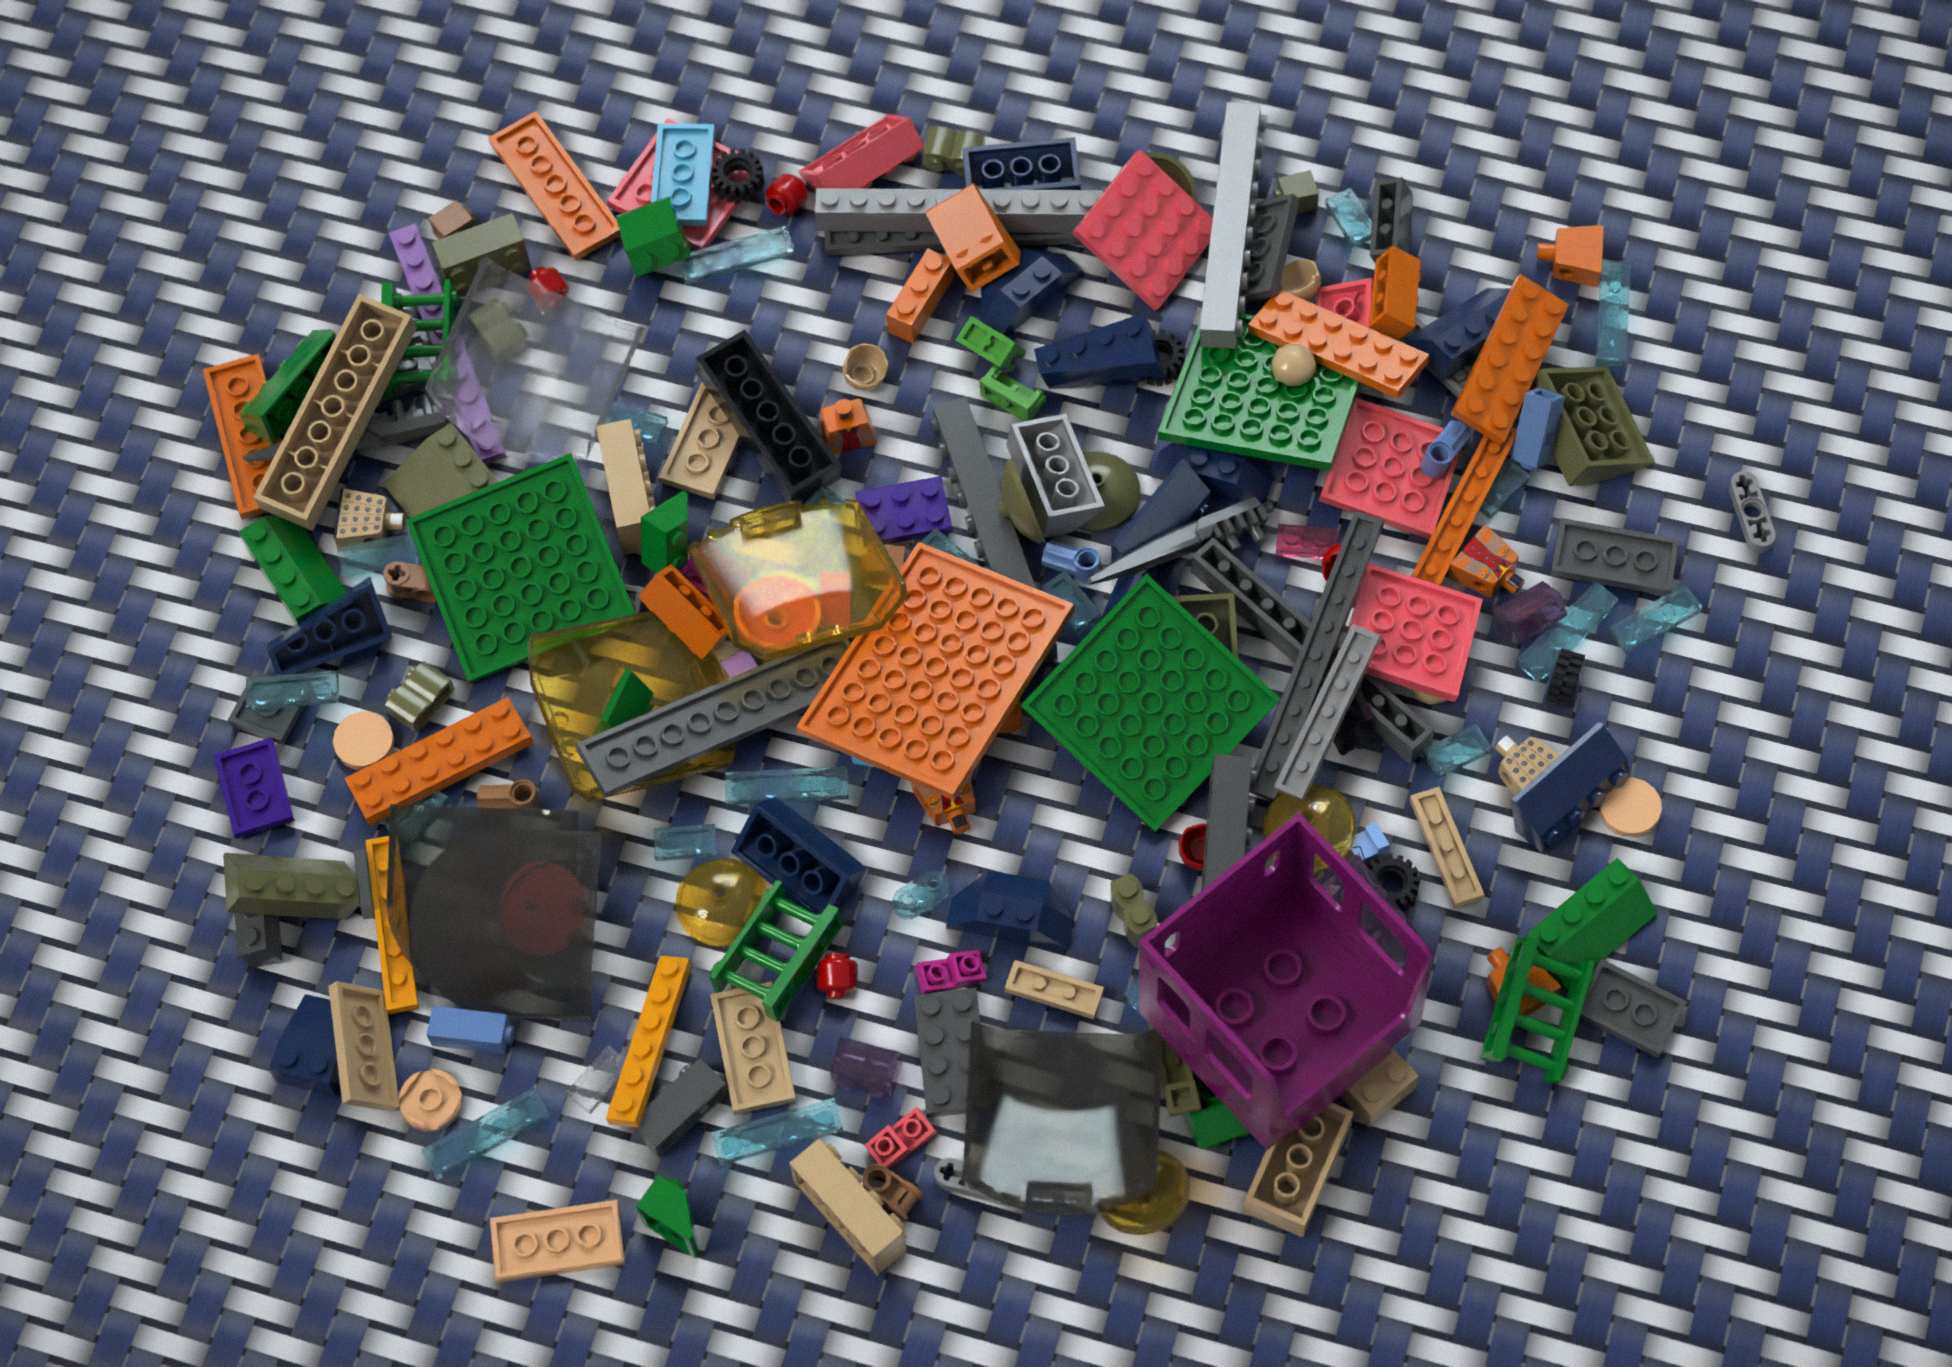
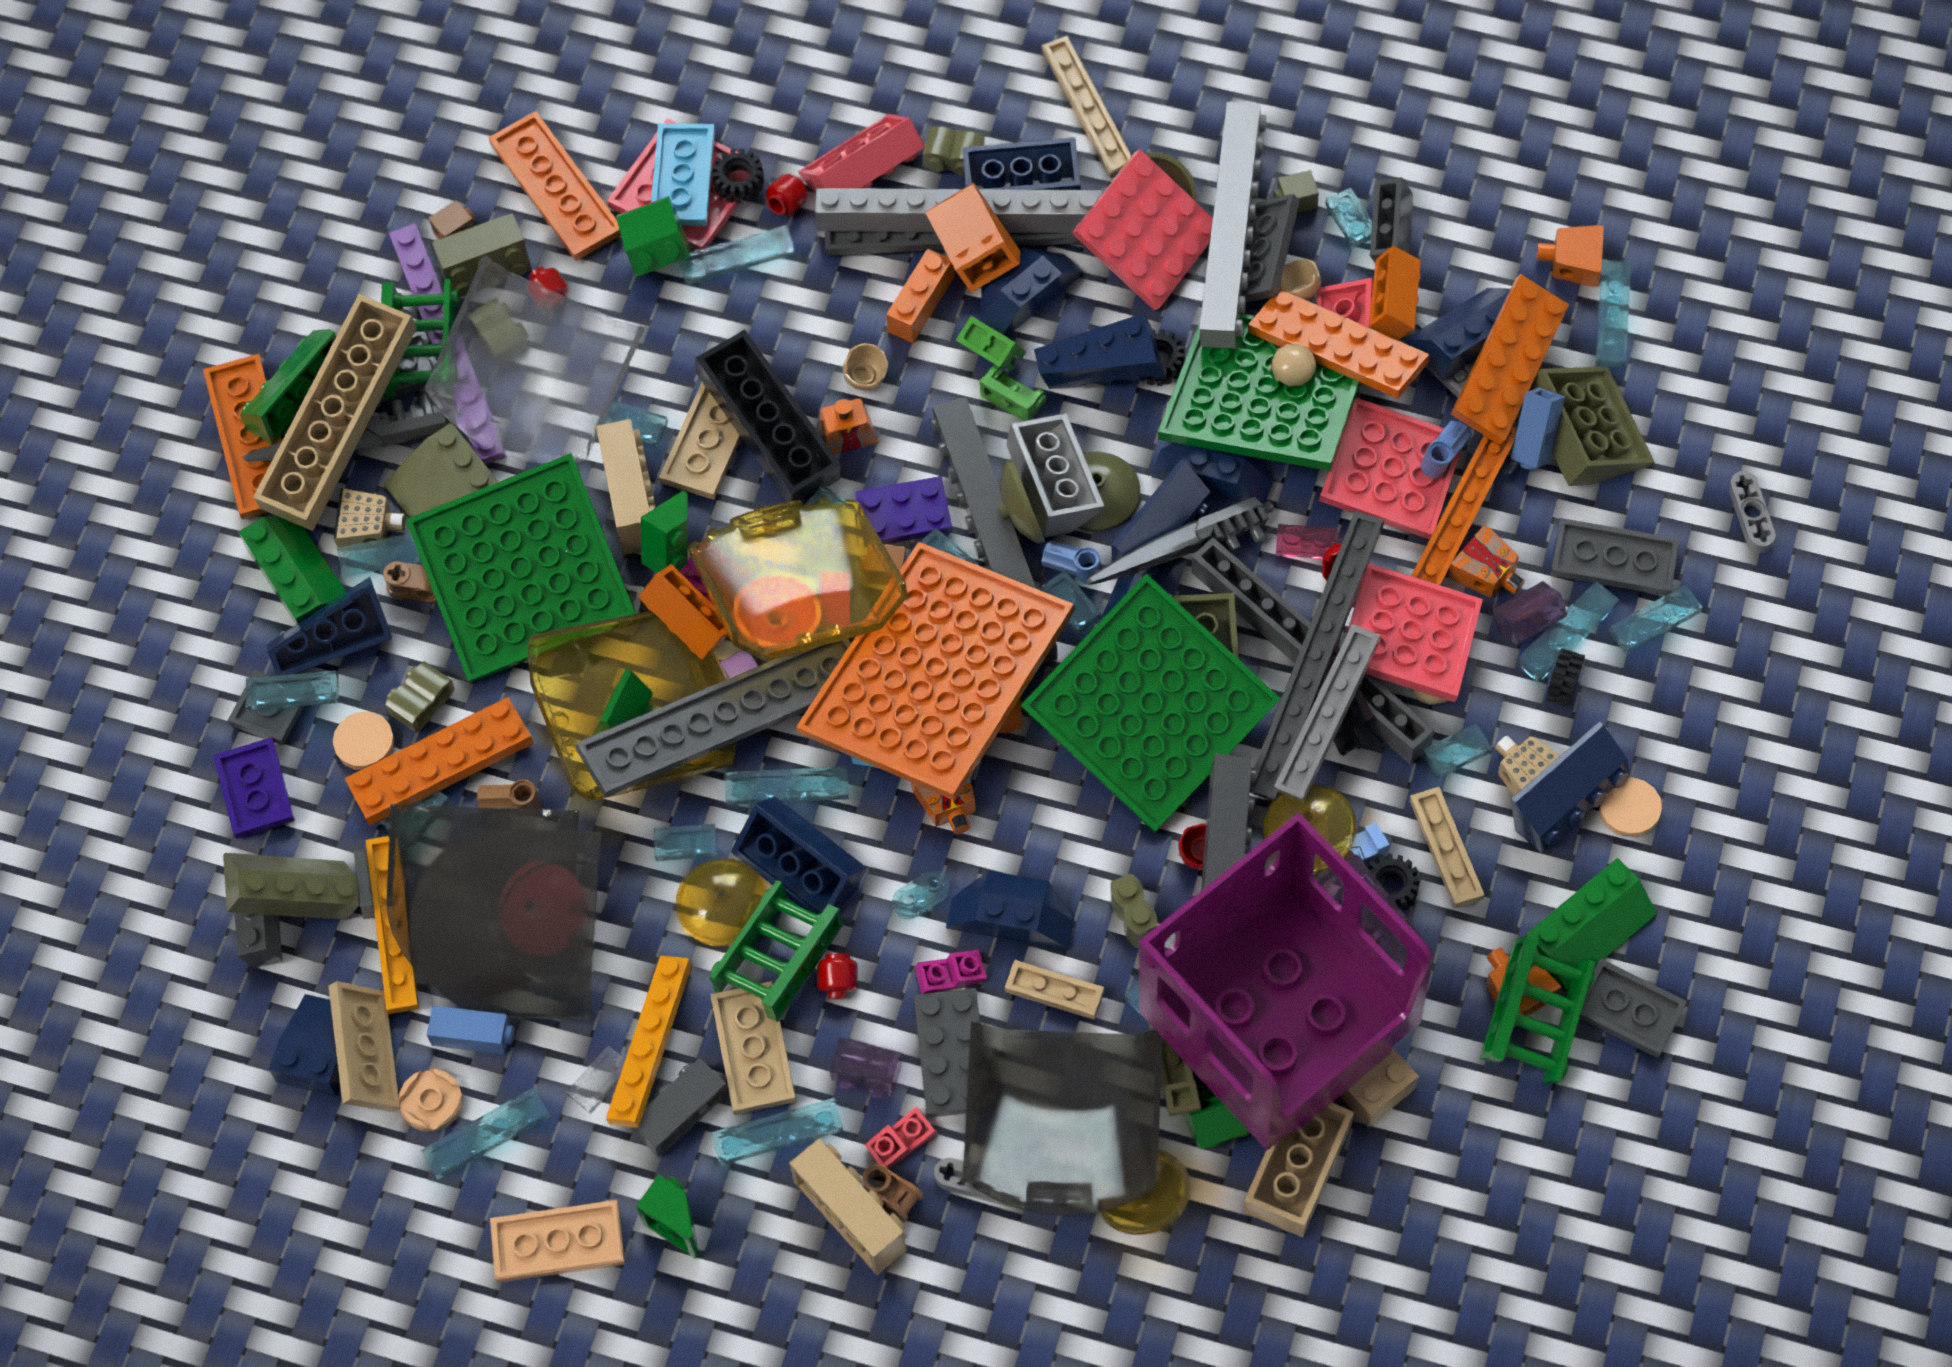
(1087, 105): none -> tan tile
(1505, 486): clear light blue plate -> none

